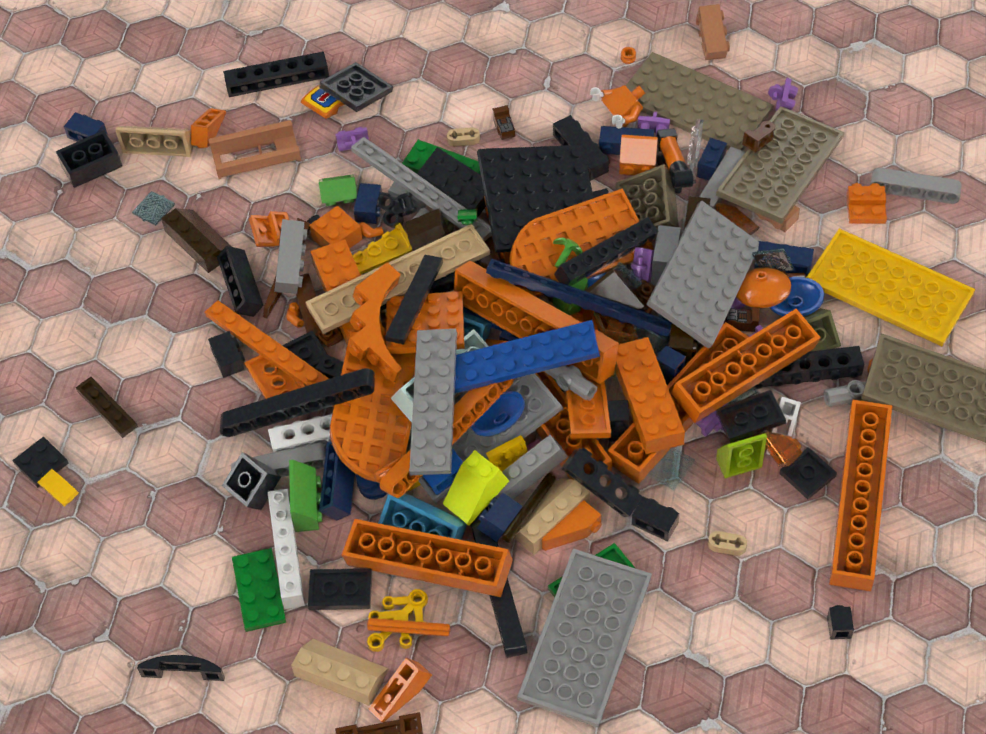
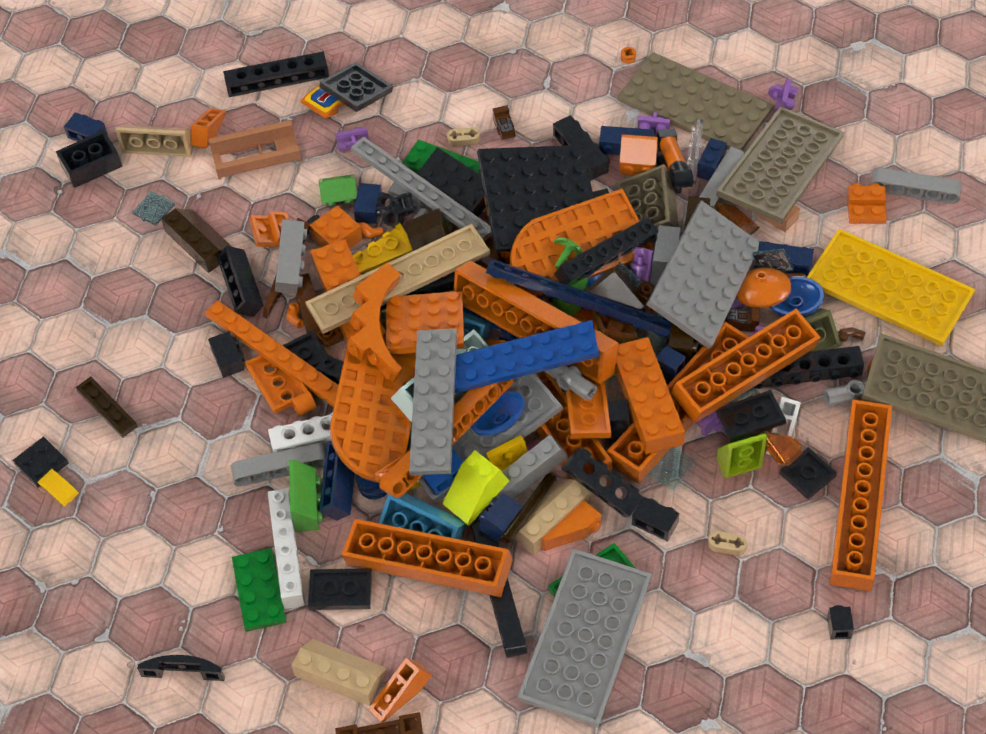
(251, 481): black slope -> none
(297, 402): black beam -> none
(398, 615): yellow plant -> none
(409, 627): orange axle -> none
(414, 299): black tile -> none
(467, 216): green slope -> none
(621, 103): orange torso -> none
(712, 32): nougat wedge -> none
(760, 137): reddish brown leg -> none
(852, 332): none -> reddish brown arm

